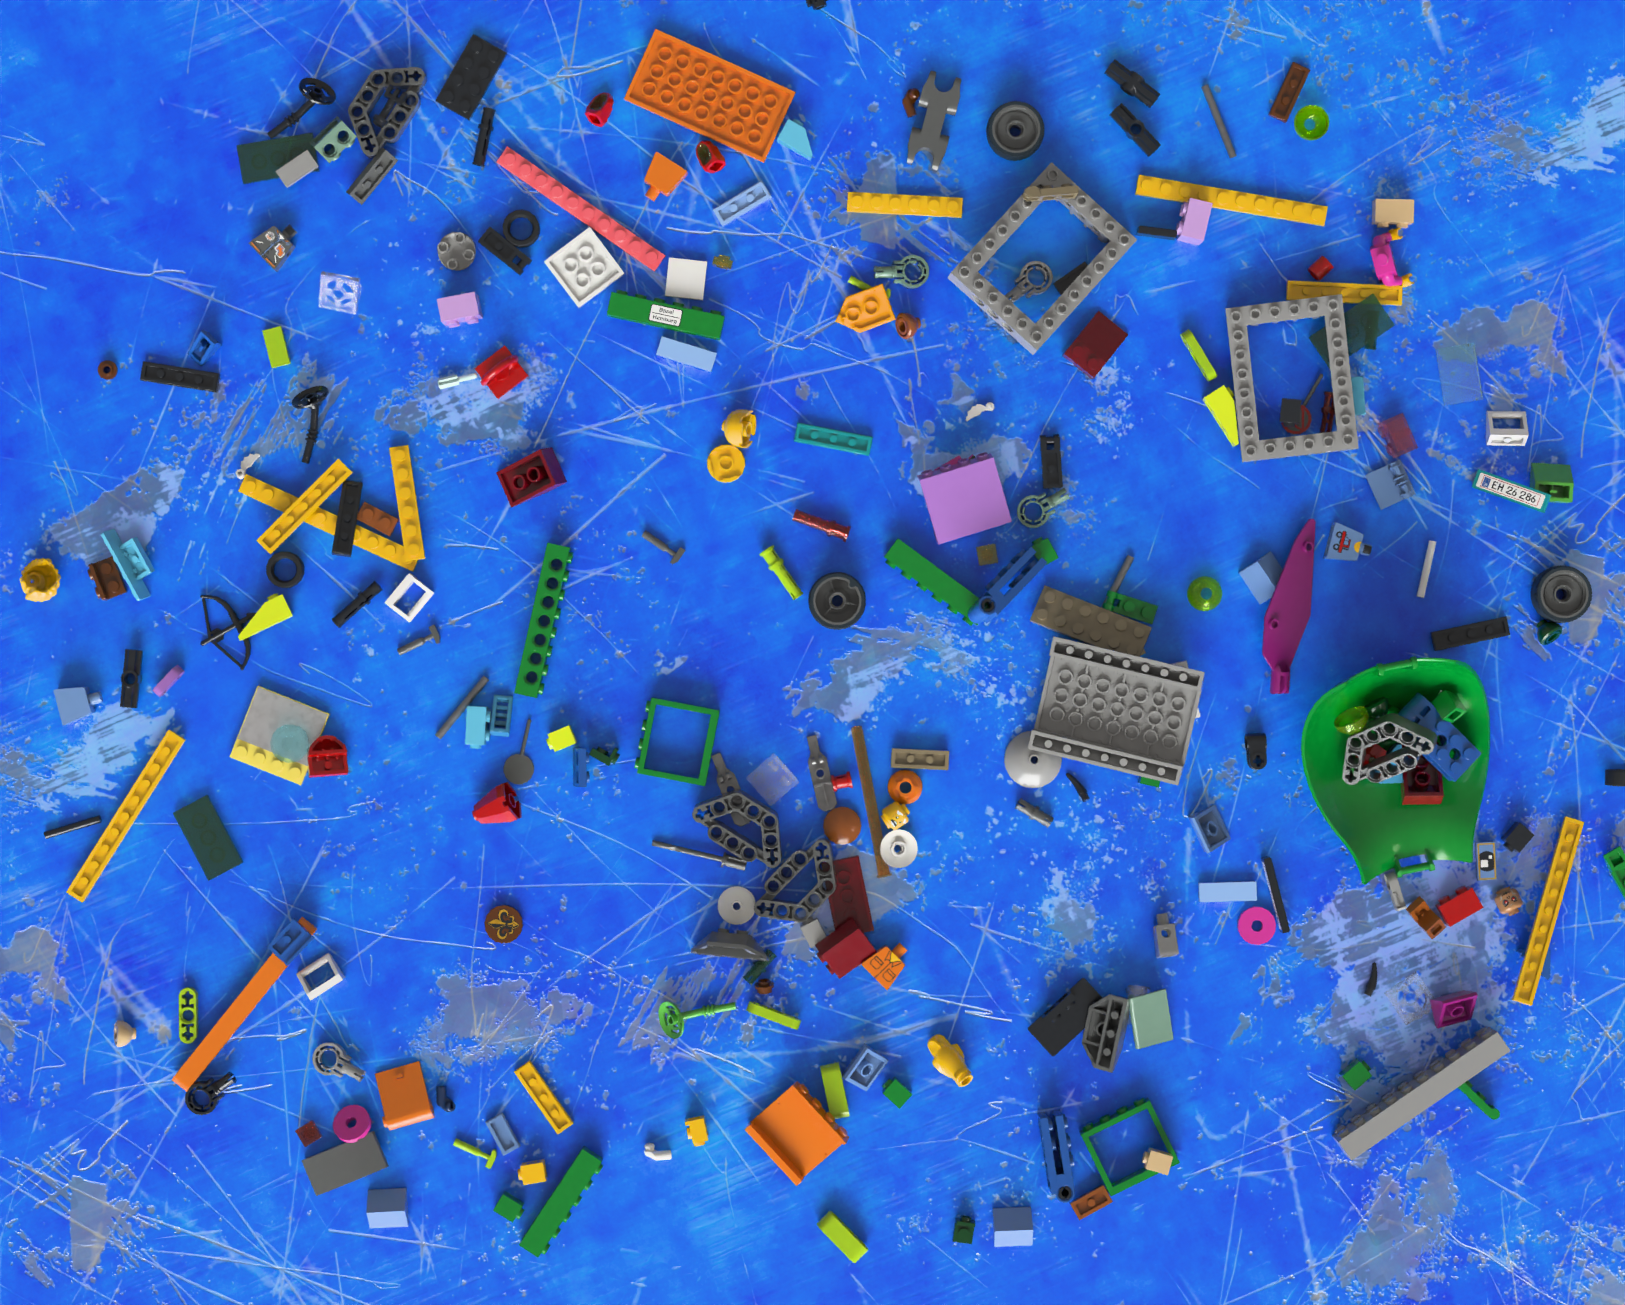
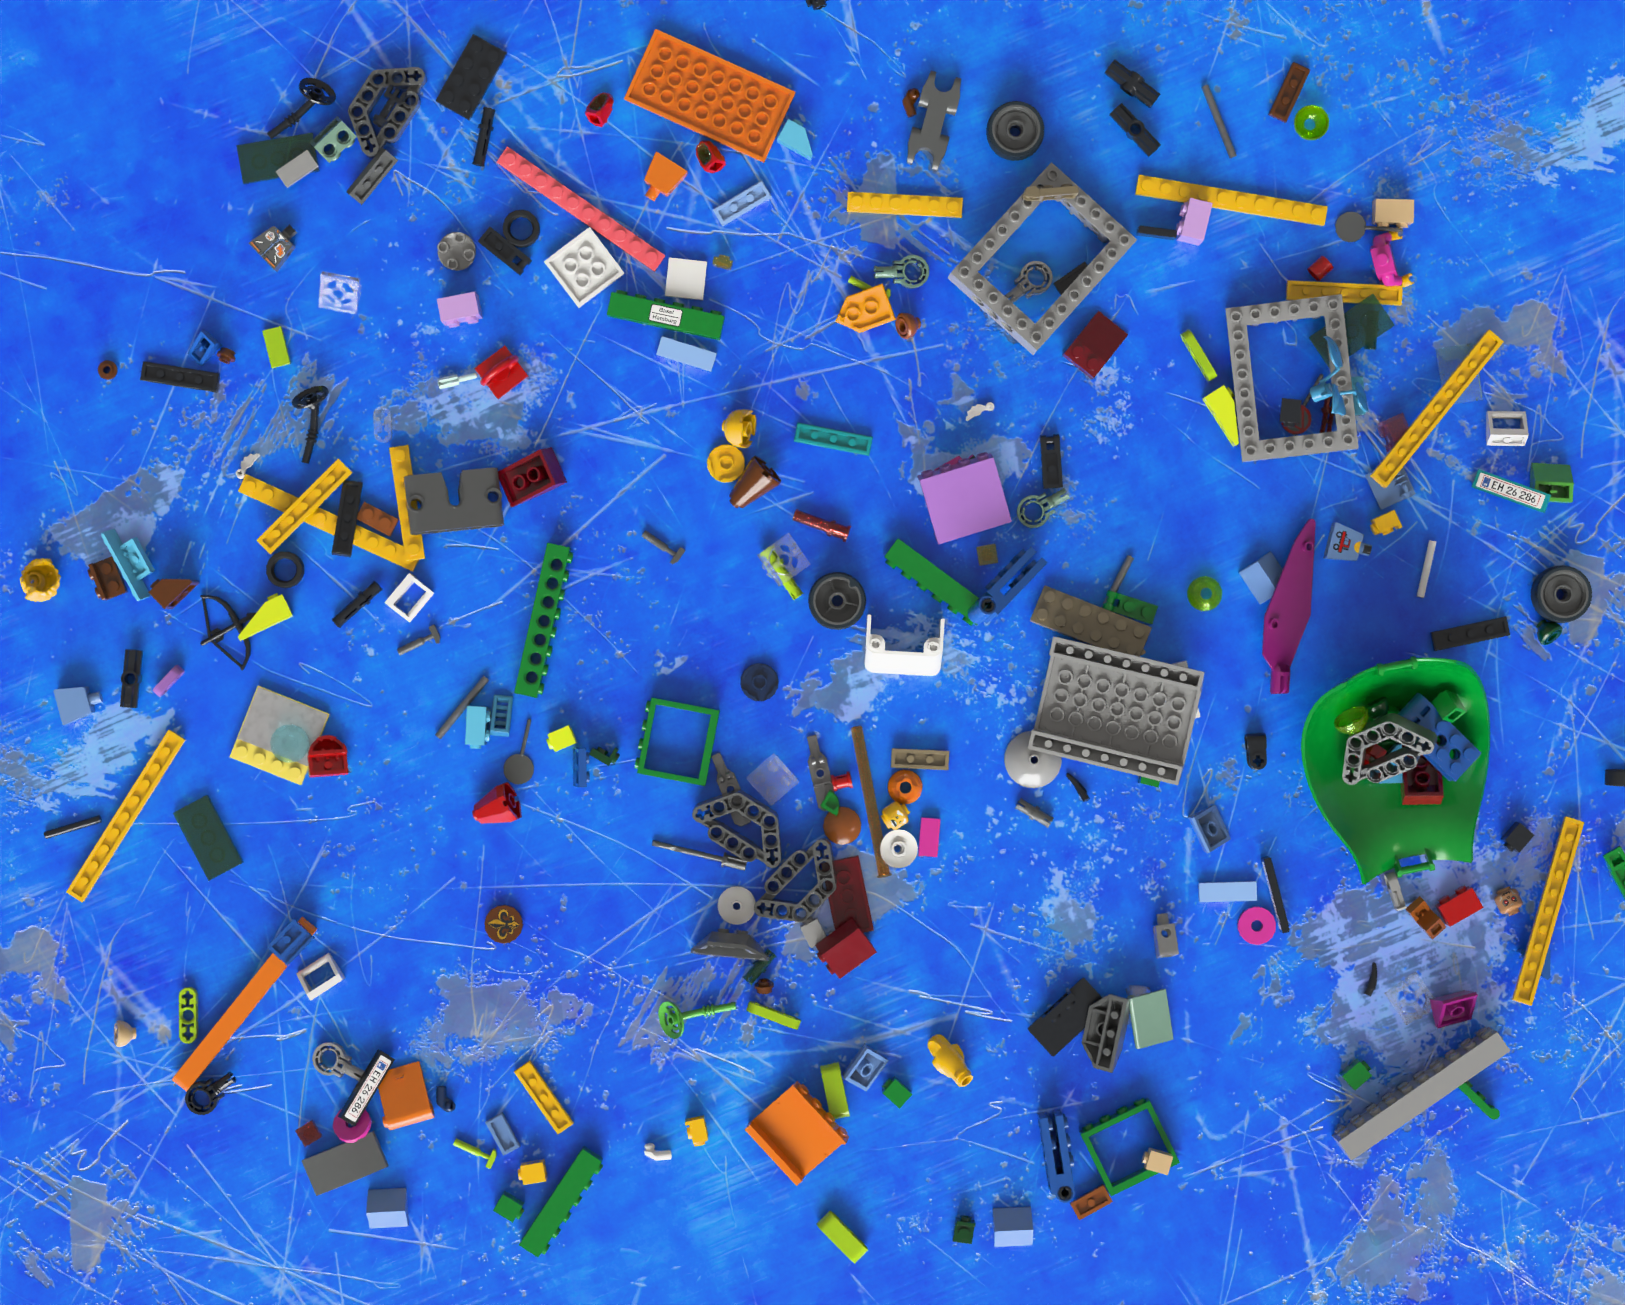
(171, 591): none -> reddish brown slope
(226, 355): none -> reddish brown plate
(366, 1087): none -> tile
(378, 425): none -> clear beam
(440, 515): none -> dark grey connector
(753, 483): none -> reddish brown cone
(759, 682): none -> dark blue tile
(795, 552): none -> clear piece
(831, 803): none -> green tile
(886, 964): orange torso -> none
(901, 662): none -> white windscreen
(929, 837): none -> dark pink tile
(1044, 550): green brick -> none
(1325, 390): none -> dark azure plant
(1352, 227): none -> dark grey piece
(1385, 523): none -> yellow brick
(1436, 408): none -> yellow plate
(1486, 861): tile -> none

